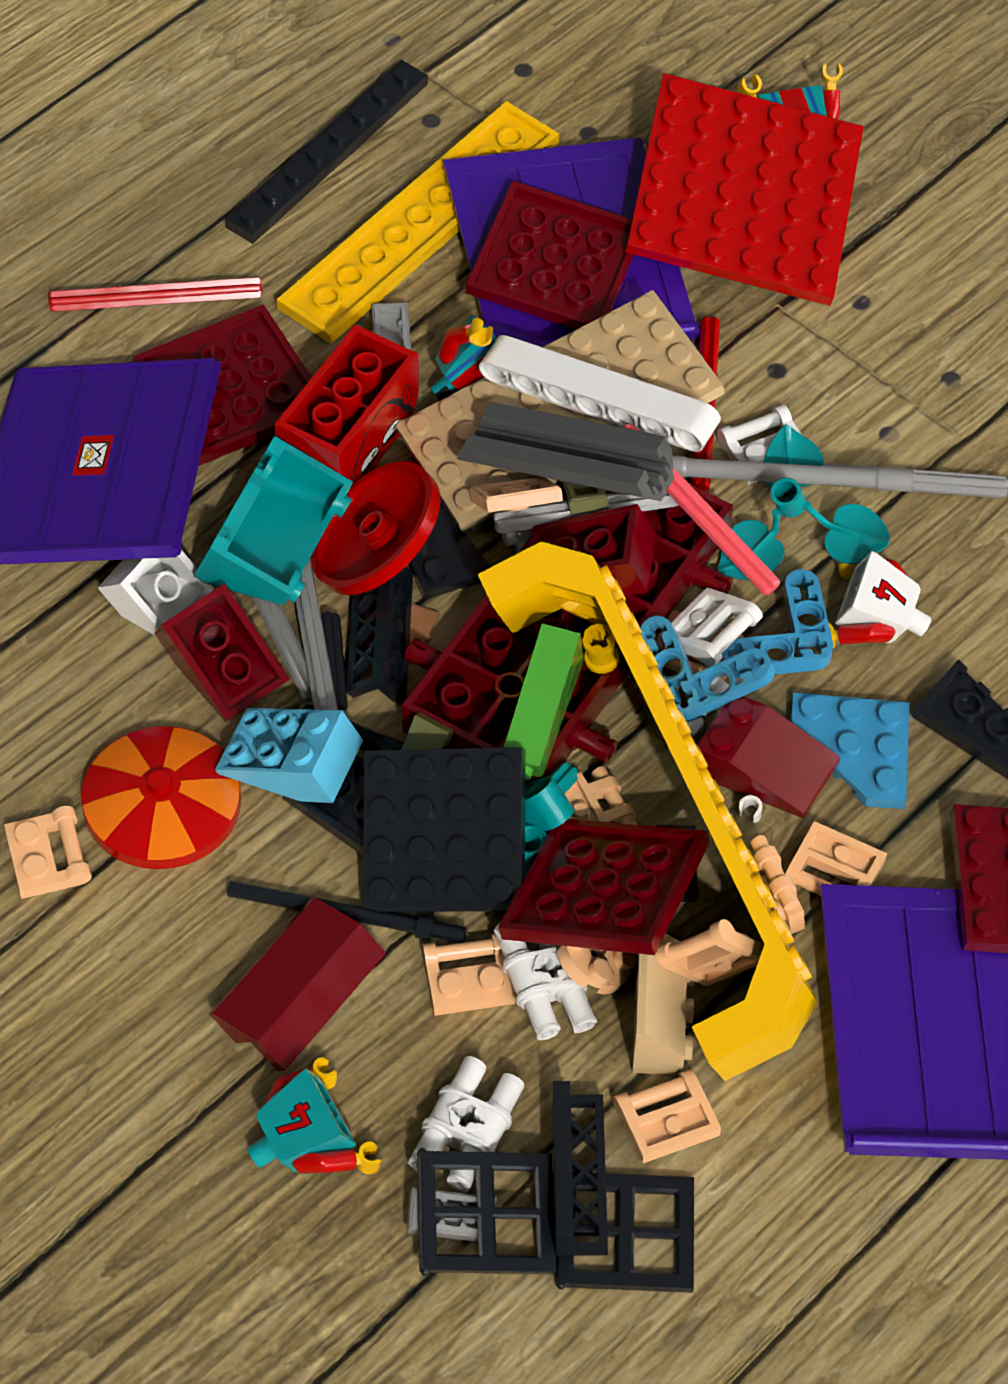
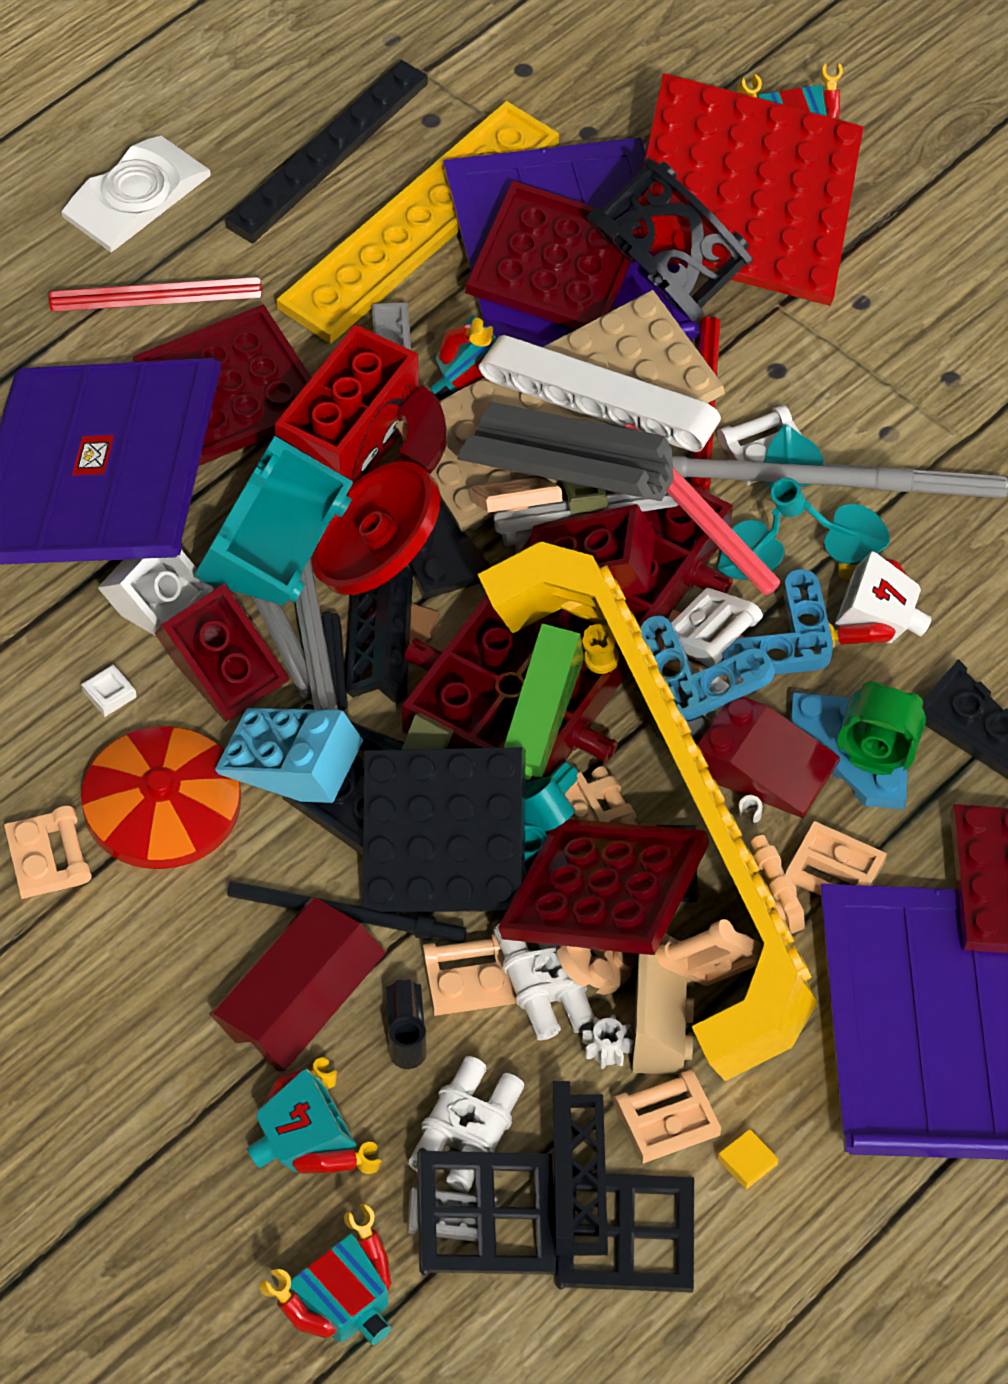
(108, 690): none -> white tile
(134, 192): none -> white slope
(340, 1289): none -> torso
(406, 1024): none -> black piece
(426, 431): none -> dark red tile
(608, 1041): none -> white gear
(676, 287): none -> black fence
(748, 1159): none -> yellow tile
(882, 728): none -> green brick

